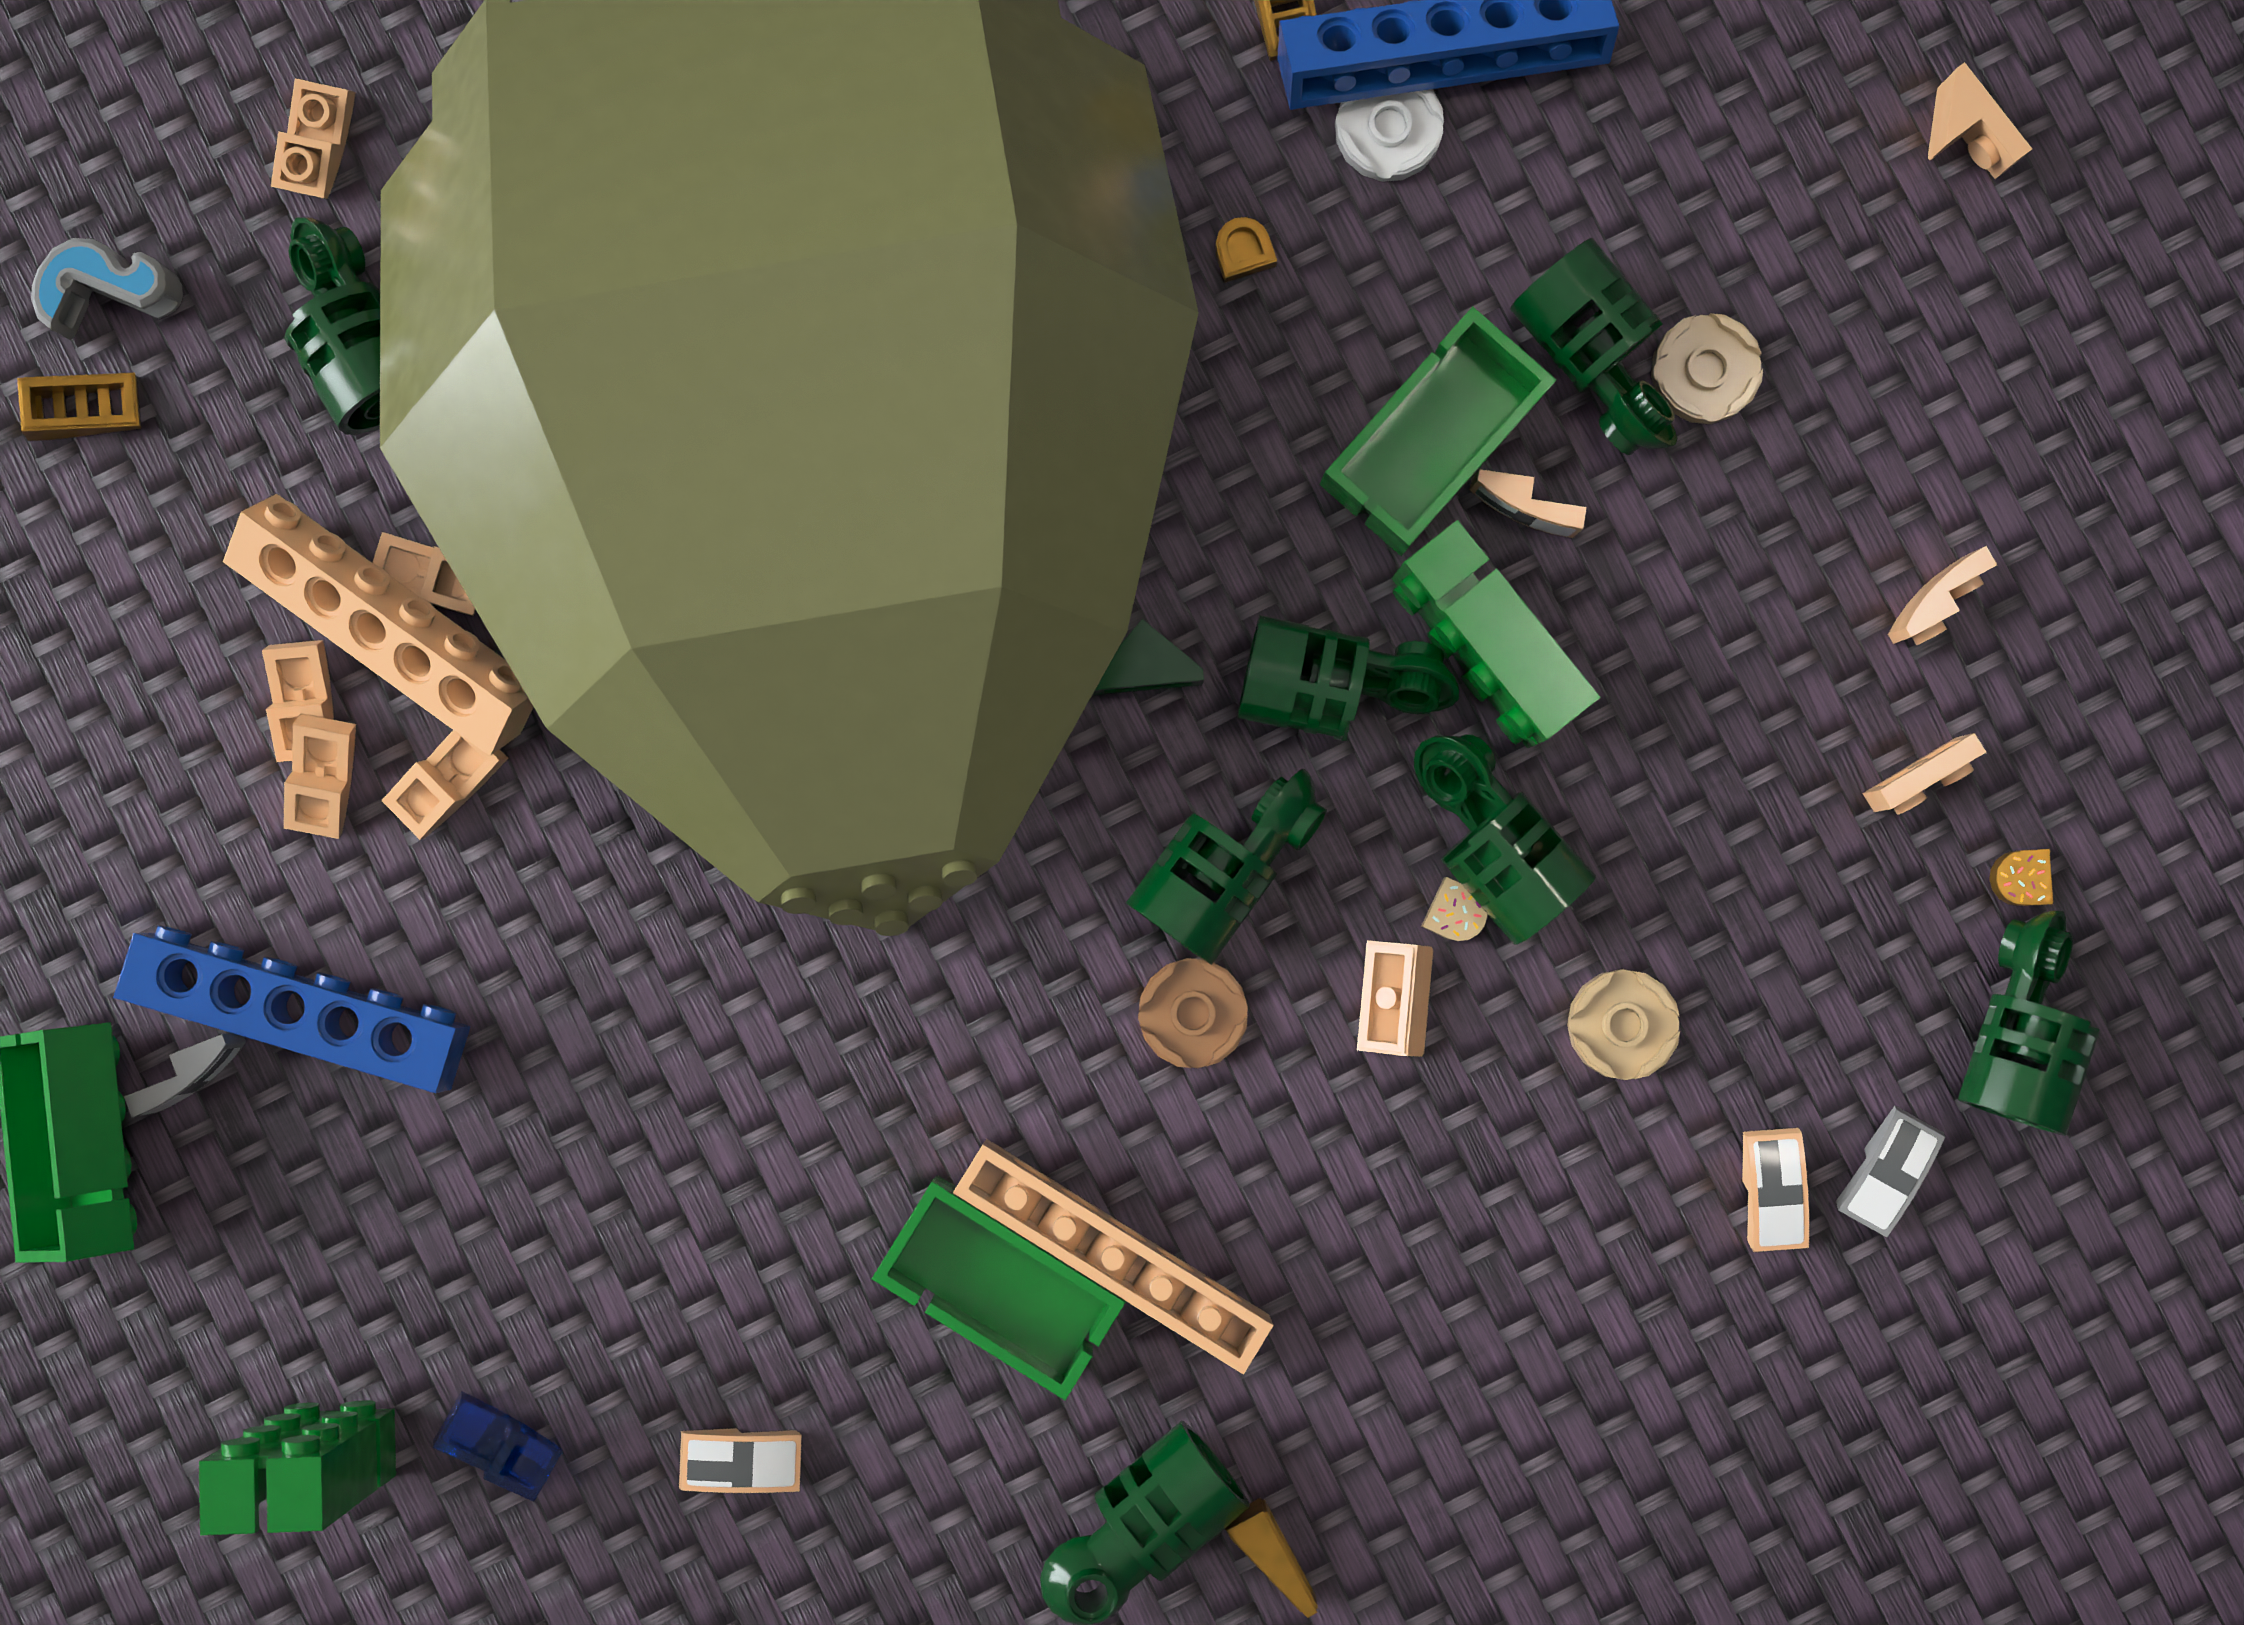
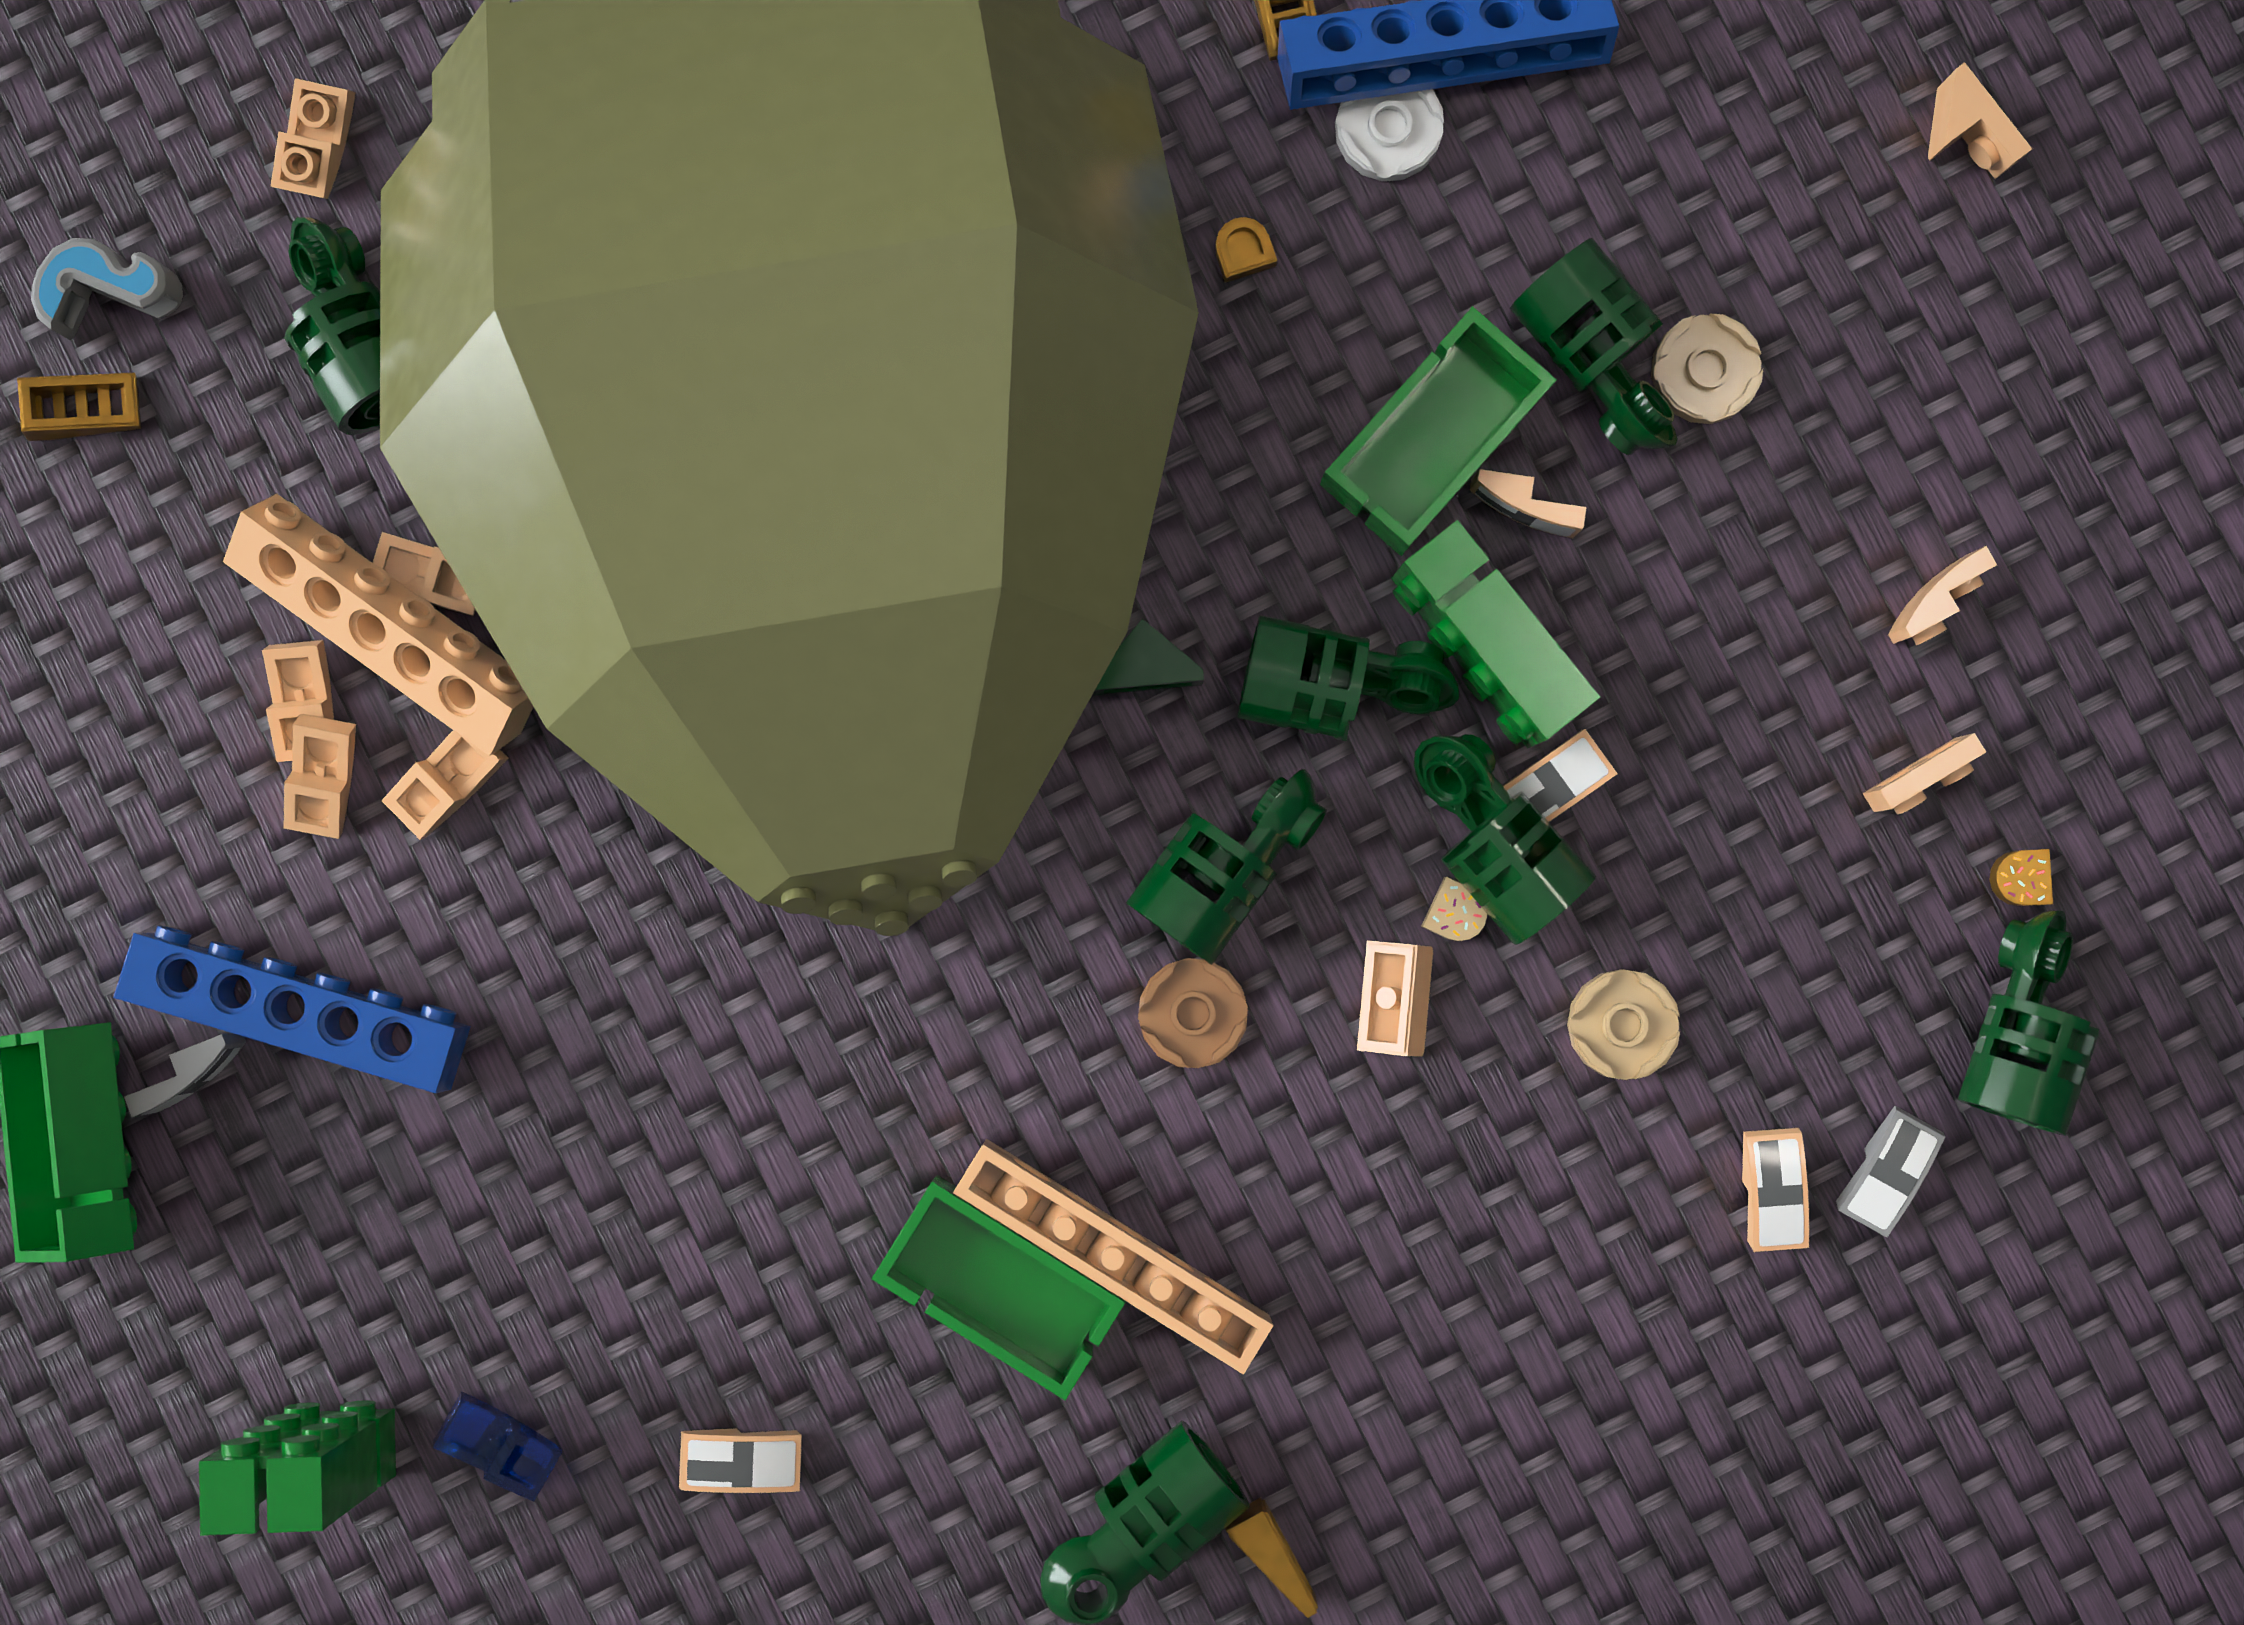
(1563, 775): none -> slope

